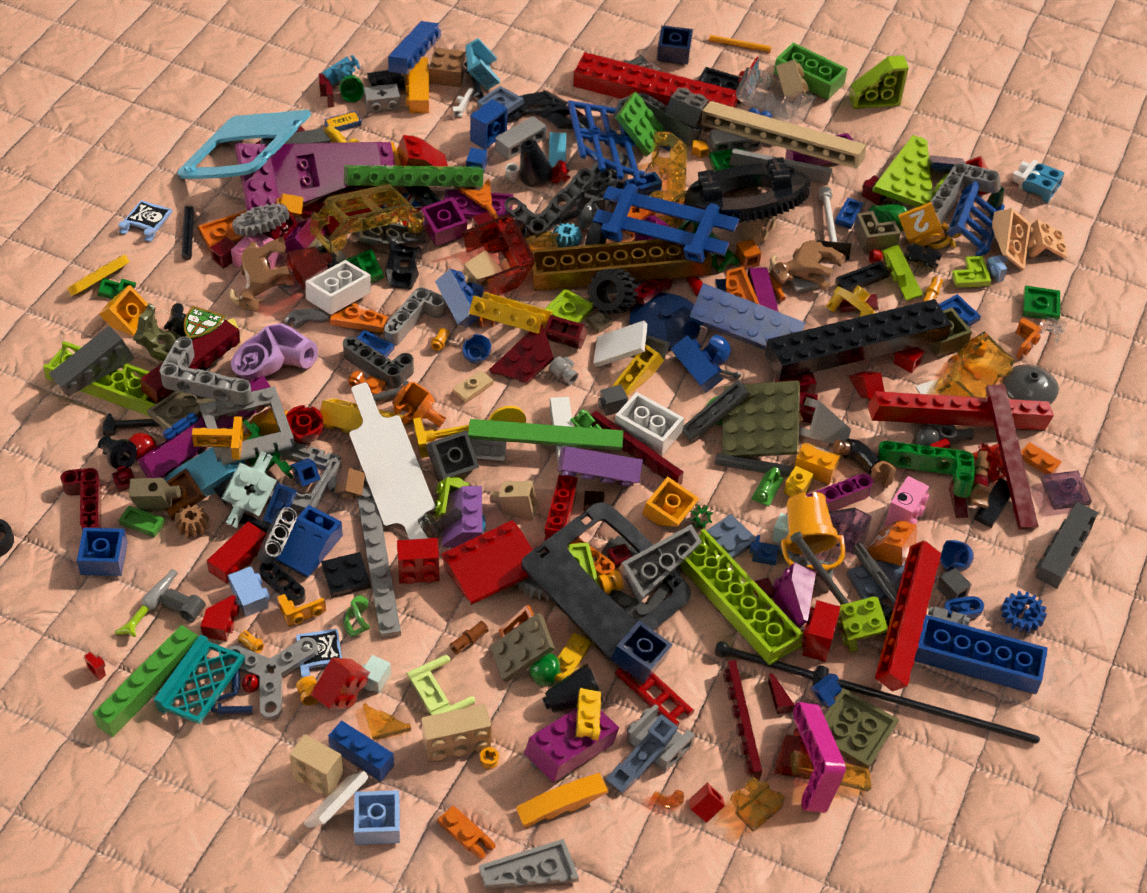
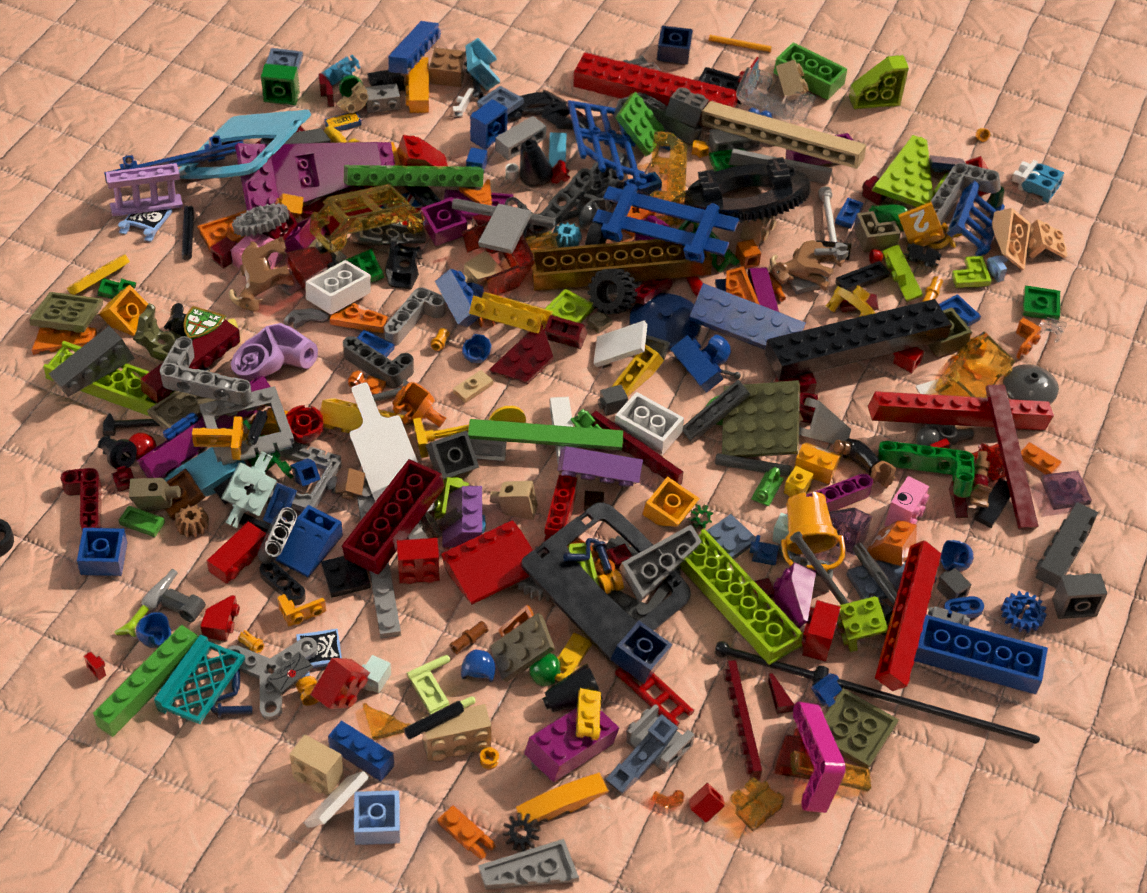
(52, 339): none -> orange wing
(66, 312): none -> olive plate
(140, 176): none -> lavender fence
(153, 630): none -> blue hair
(213, 152): none -> blue fence
(248, 591): light blue brick -> none
(254, 683): red hinge -> none
(256, 427): none -> black axle
(280, 84): none -> green brick
(285, 57): none -> sand blue plate
(289, 673): none -> dark grey tile
(356, 100): none -> tan cylinder
(358, 606): bright green piece -> none
(393, 516): none -> dark red brick
(433, 720): none -> black axle
(478, 665): none -> blue hair
(489, 210): none -> light grey axle
(505, 228): none -> light grey tile
(515, 835): none -> black gear
(562, 368): light grey piece -> none
(599, 547): none -> dark blue piece
(839, 251): none -> light grey bar
(867, 383): red slope -> none
(985, 133): none -> light orange hinge
(1079, 596): none -> dark grey brick

